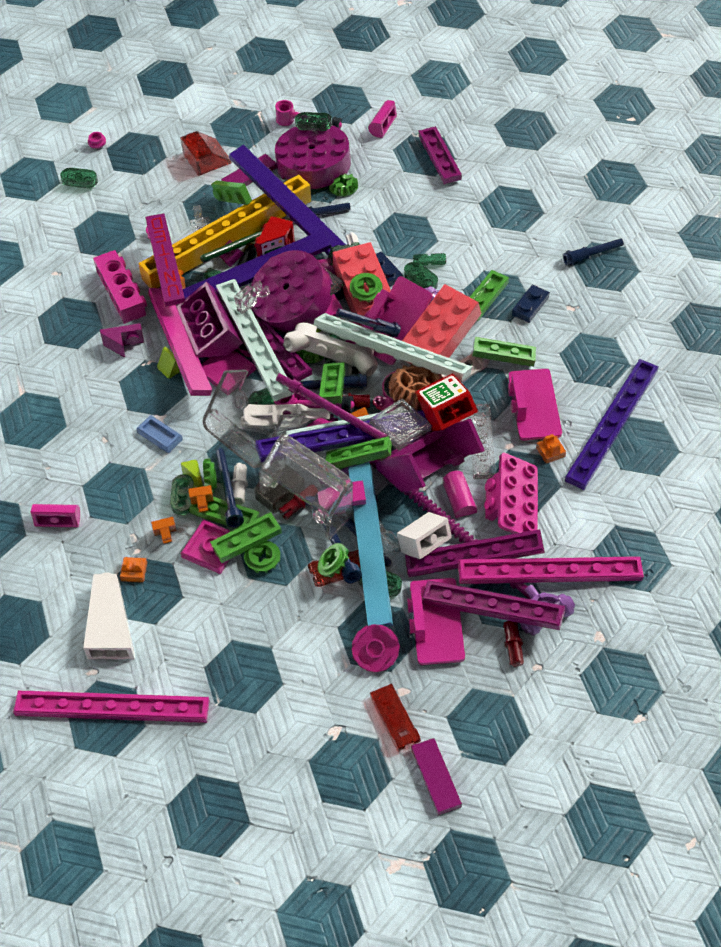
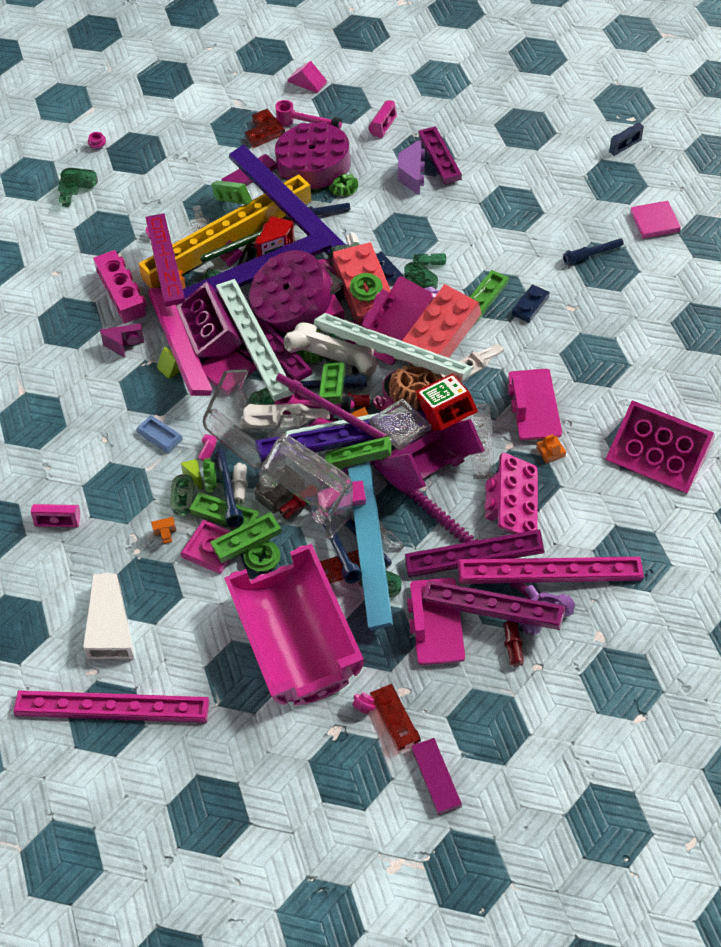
(68, 186): none -> clear green plate
(133, 569): orange tile -> none
(201, 496): orange tile -> none
(203, 152): clear red slope -> none
(209, 445): none -> dark pink arm
(248, 296): clear plate -> none
(267, 128): none -> clear red plate
(296, 629): none -> dark pink cylinder
(308, 77): none -> dark pink slope
(313, 121): clear green plate -> none
(333, 560): bright green gear -> none
(363, 703): none -> dark pink plate
(375, 648): dark pink tile -> none
(377, 324): dark blue pin -> none
(411, 167): none -> medium lavender slope
(424, 535): white brick -> none
(459, 494): dark pink brick -> none
(504, 351): bright green plate -> none
(611, 424): dark purple tile -> none
(626, 139): none -> dark blue plate
(655, 219): none -> dark pink tile
(660, 446): none -> dark pink slope

